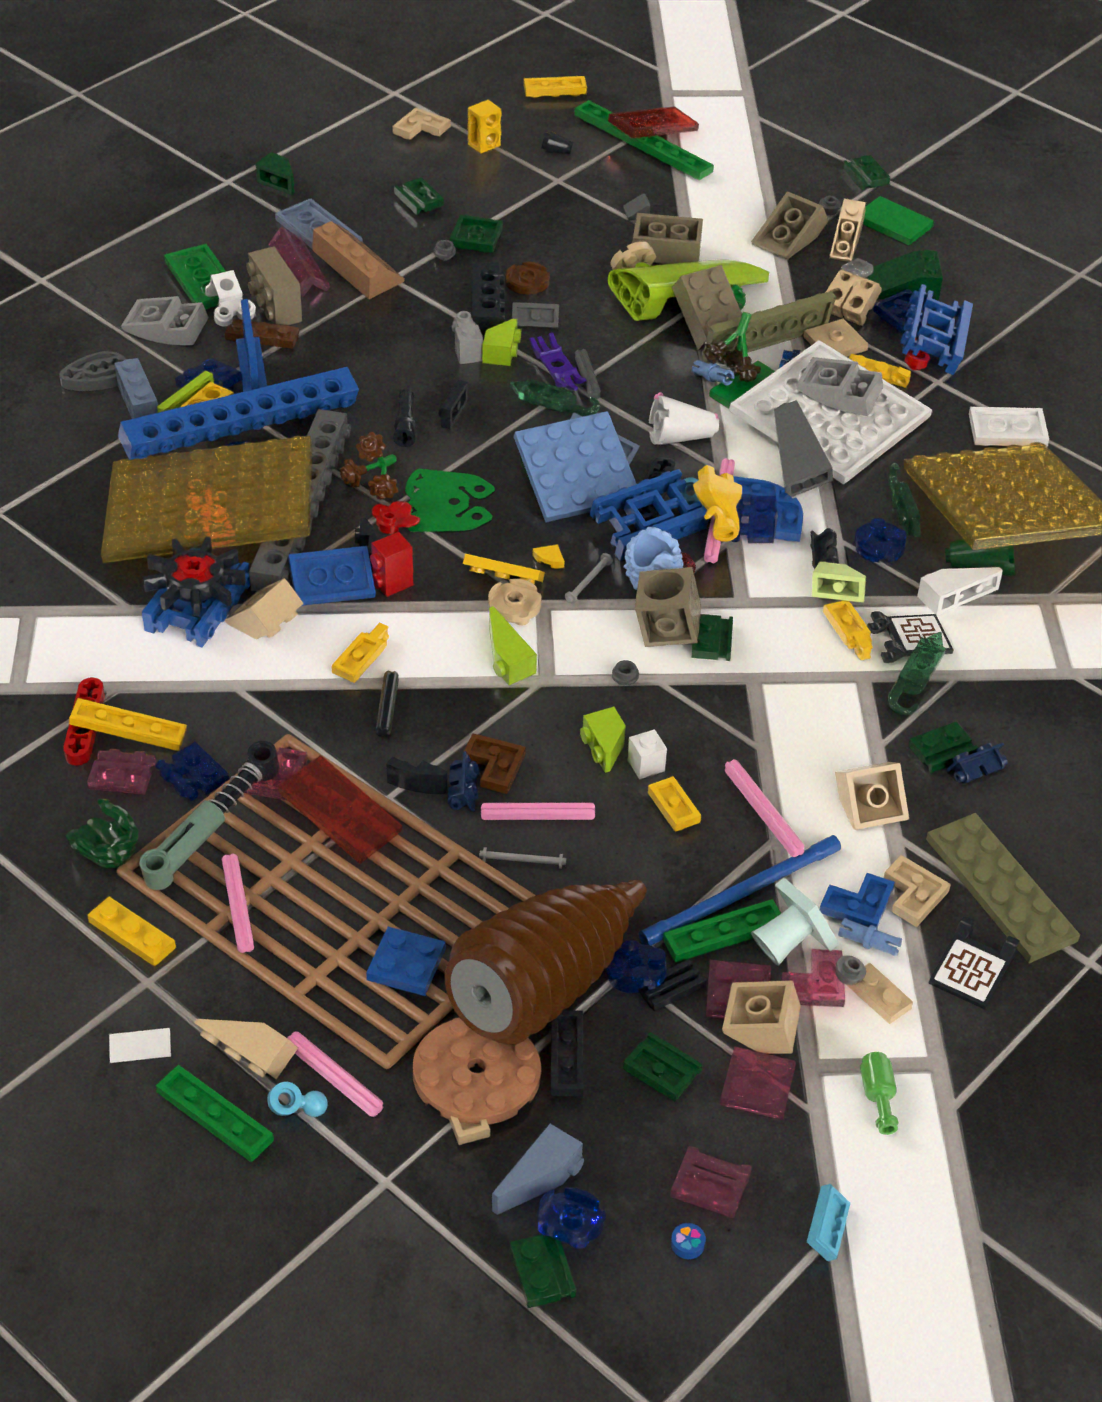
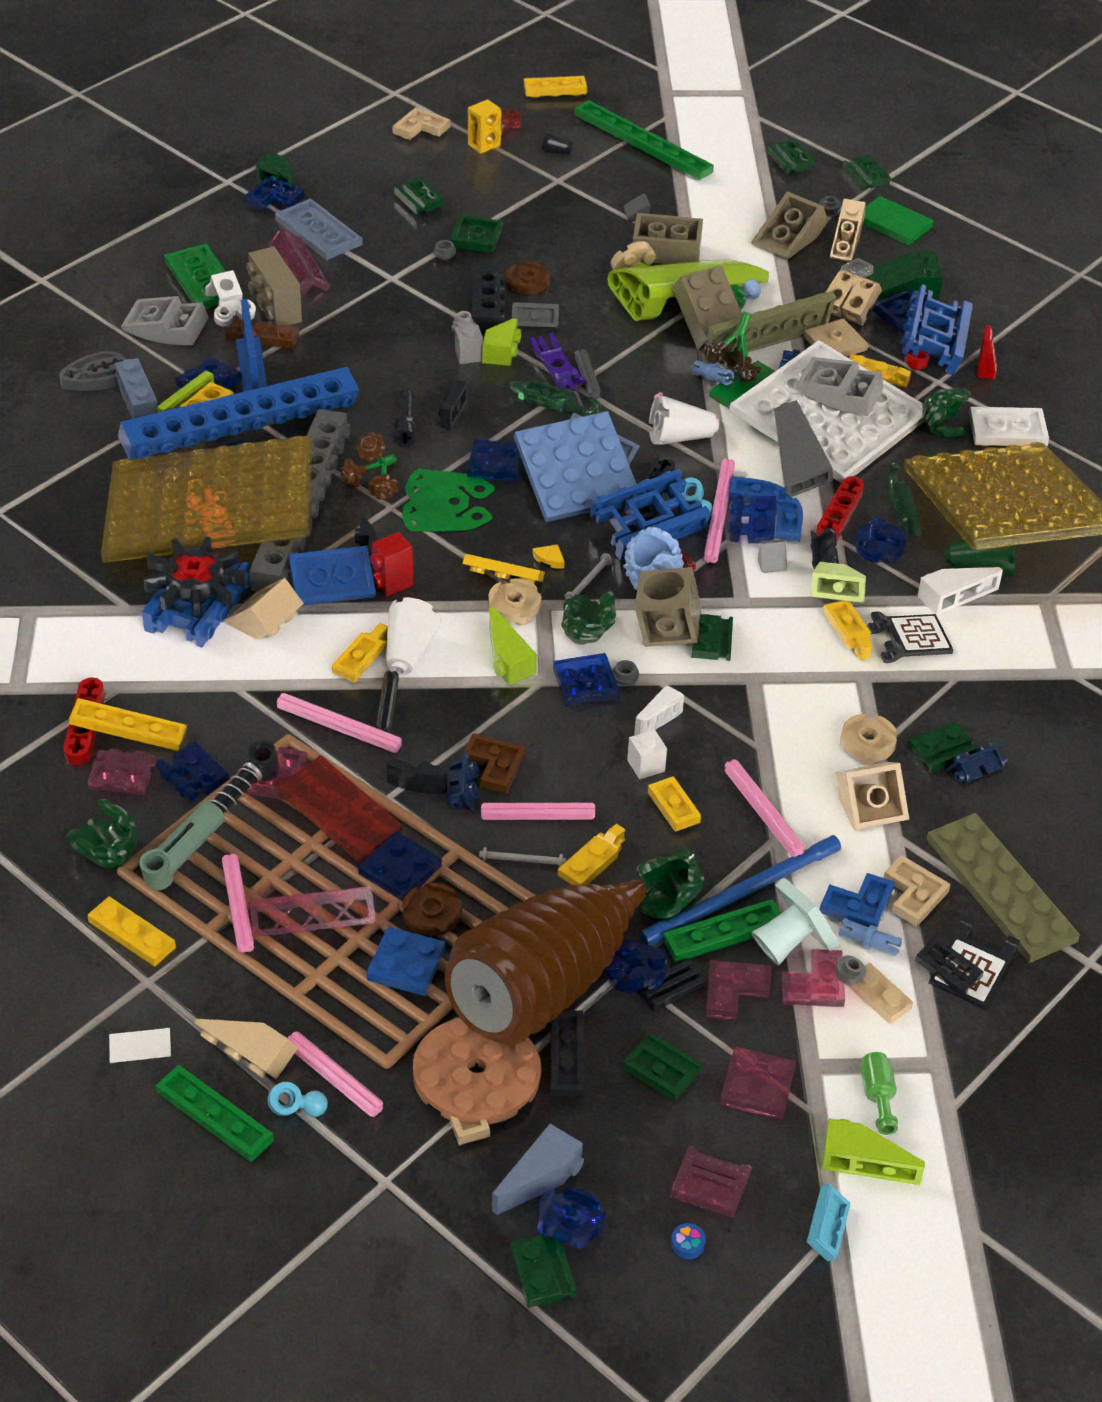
(270, 190): none -> clear blue plate
(311, 899): none -> clear pink fence
(339, 723): none -> bright pink axle
(354, 260): medium nougat slope -> none
(394, 516): red plate -> none
(399, 865): none -> clear blue plate
(409, 633): none -> white cone
(432, 909): none -> reddish brown tile
(494, 460): none -> clear blue plate
(510, 119): none -> clear red plate
(586, 679): none -> clear blue plate
(587, 620): none -> dark green hair
(593, 857): none -> yellow hinge
(605, 736): lime slope -> none
(653, 122): clear red tile -> none
(660, 710): none -> white slope
(669, 883): none -> dark green hair
(720, 499): yellow hips -> none
(751, 289): none -> light blue hinge
(763, 1015): tan slope -> none
(772, 556): none -> slope
(791, 156): none -> dark green plate
(840, 510): none -> red beam
(863, 1152): none -> lime slope
(867, 750): none -> tan plate
(917, 672): clear green plate -> none
(942, 406): none -> dark green hair
(945, 969): none -> black tile
(987, 358): none -> red slope

